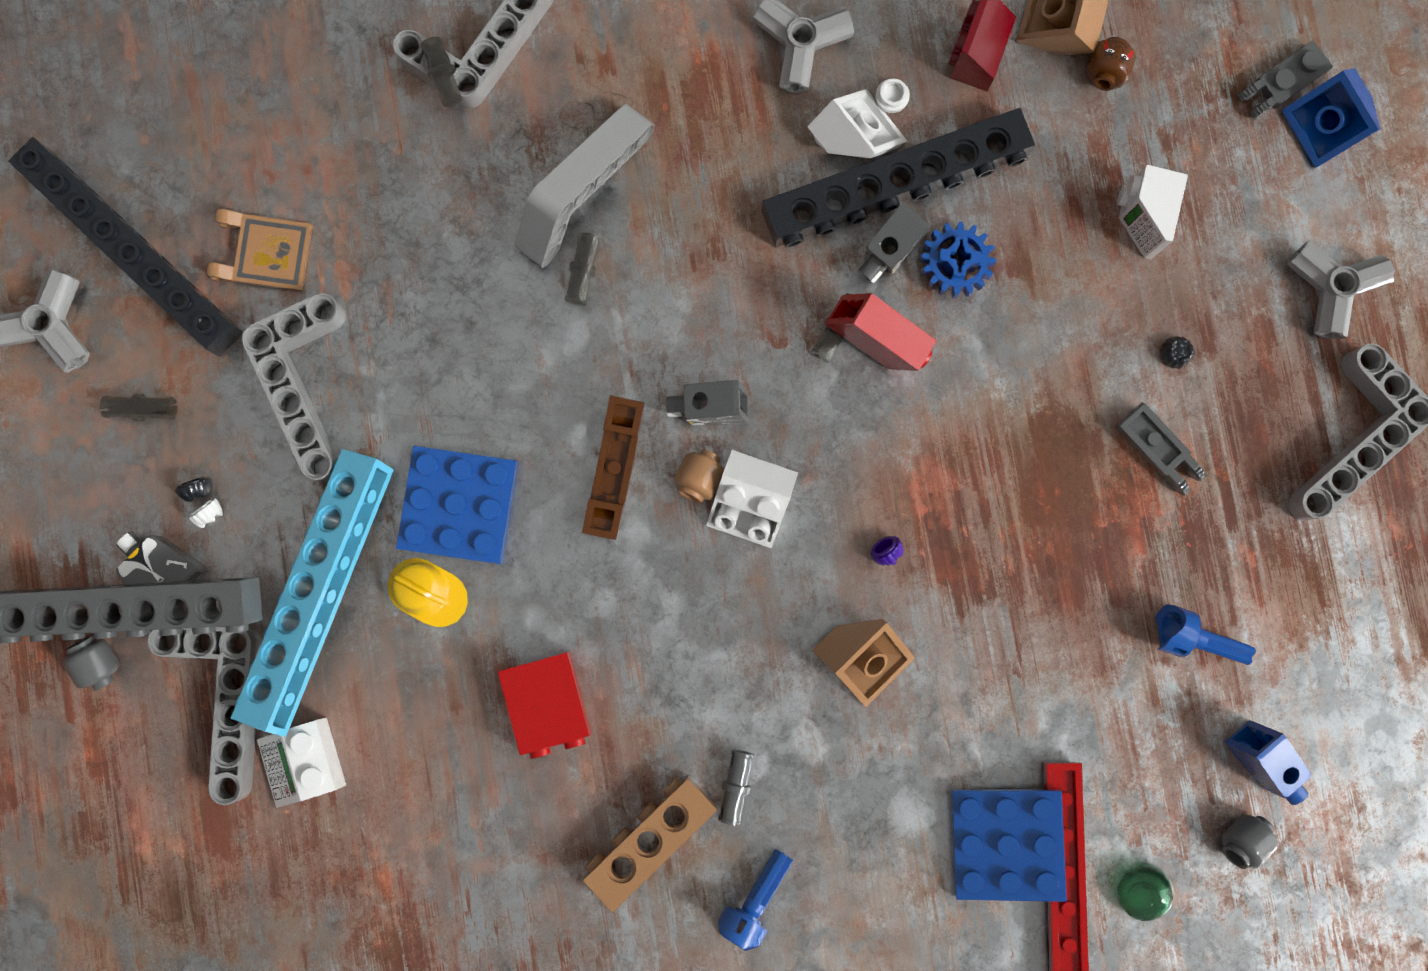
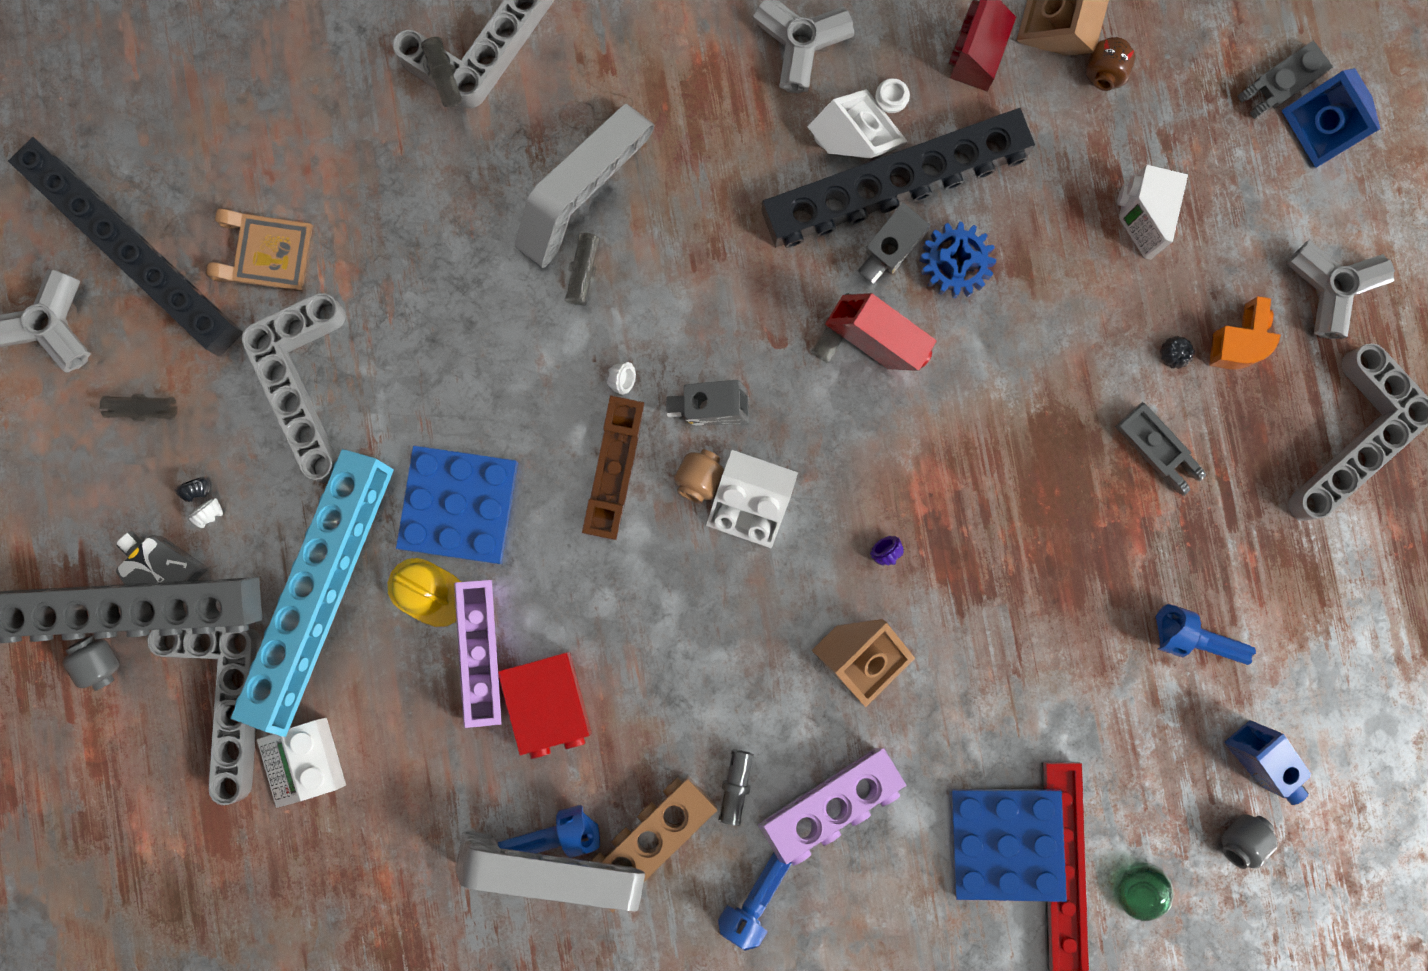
(477, 653): none -> lavender brick
(539, 876): none -> light grey beam
(570, 828): none -> blue piece
(621, 377): none -> white piece
(781, 826): none -> lavender brick
(1247, 345): none -> orange brick

